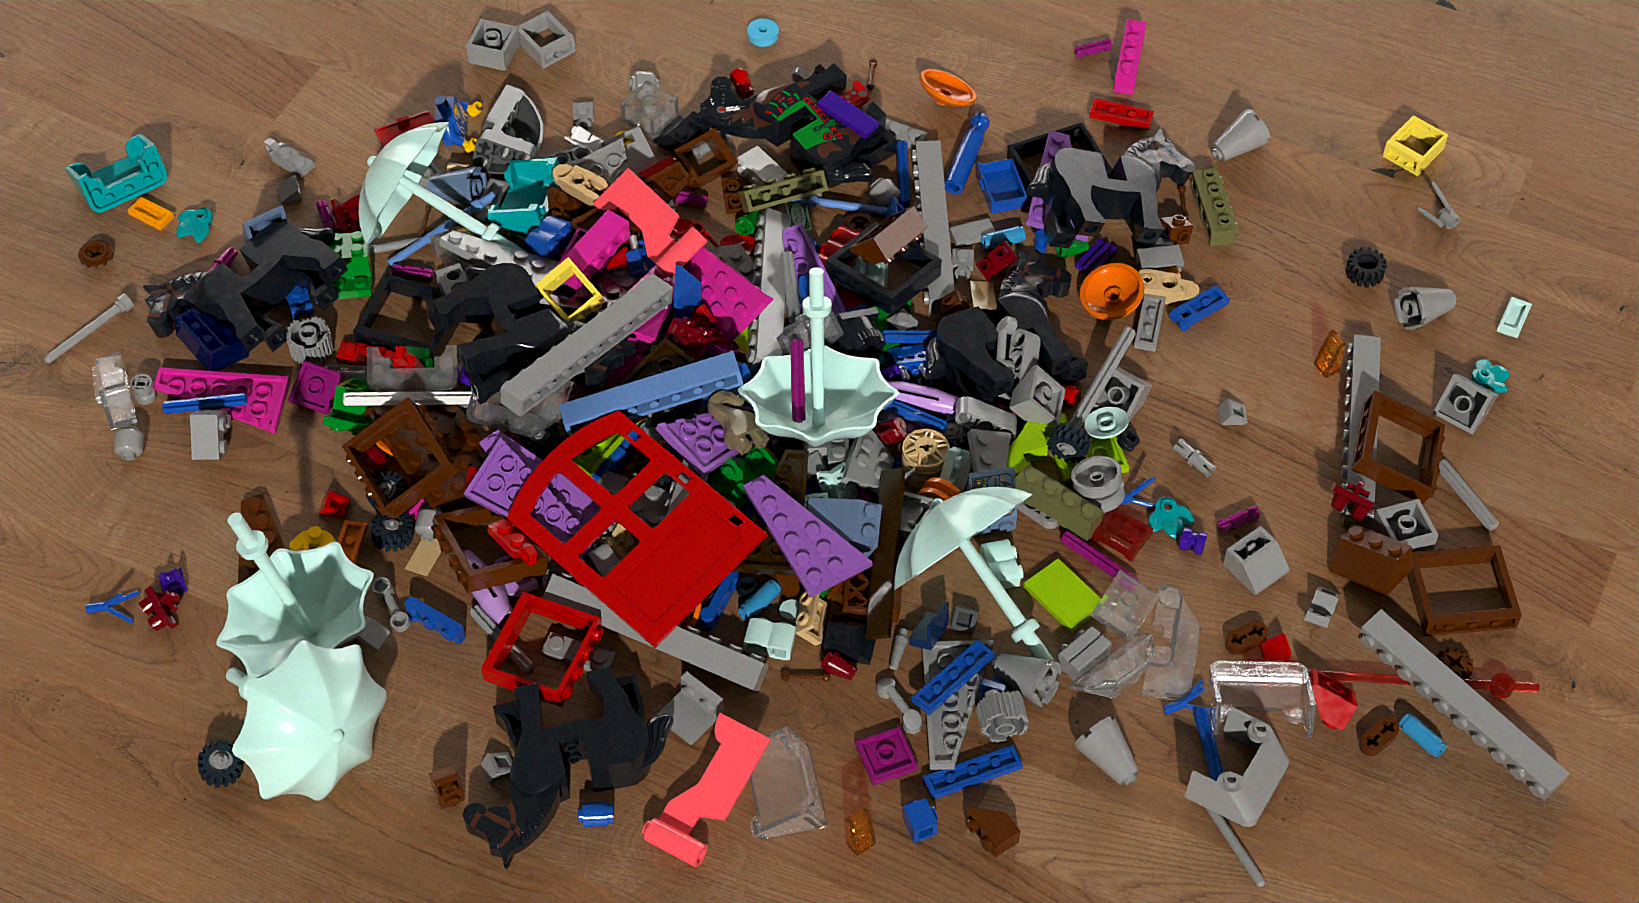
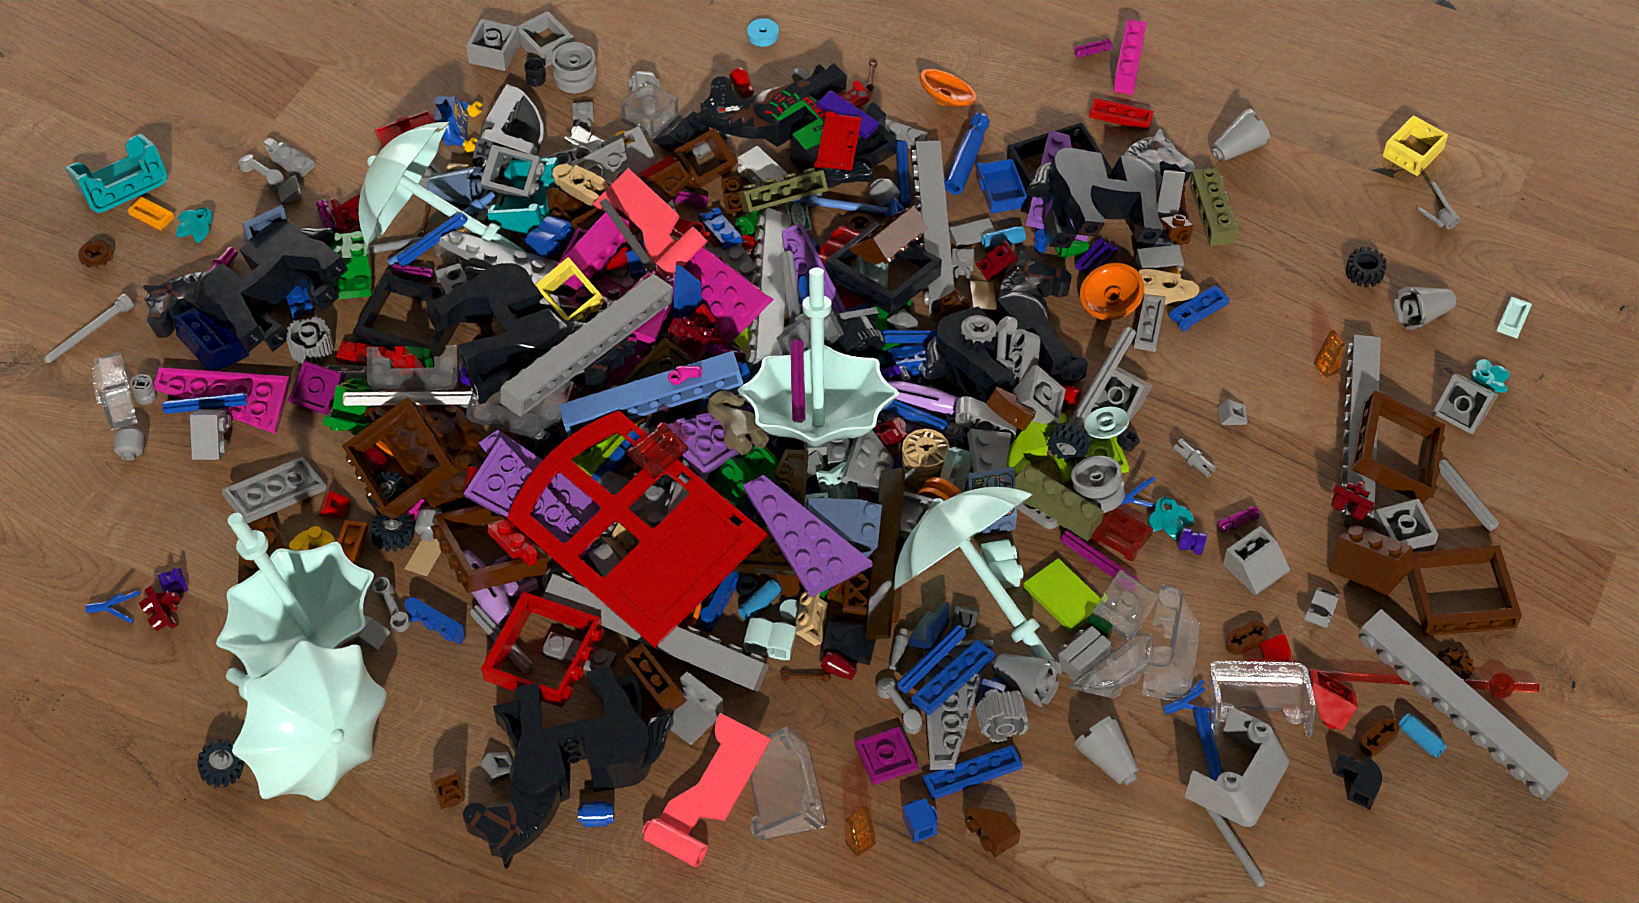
(273, 176): none -> light grey bar
(274, 489): none -> light grey tile
(431, 239): none -> blue axle
(493, 167): none -> light grey window
(534, 72): none -> black wheel
(574, 67): none -> light grey wheel
(628, 235): none -> dark grey bar
(655, 679): none -> reddish brown brick
(662, 454): none -> clear red plate
(682, 373): none -> dark pink arm
(720, 228): none -> blue plate
(837, 135): none -> red door
(926, 663): none -> blue axle
(979, 323): none -> light grey gear
(1005, 406): none -> reddish brown slope
(1100, 625): none -> dark green tile
(1170, 193): none -> light grey beam
(1365, 779): none -> black brick

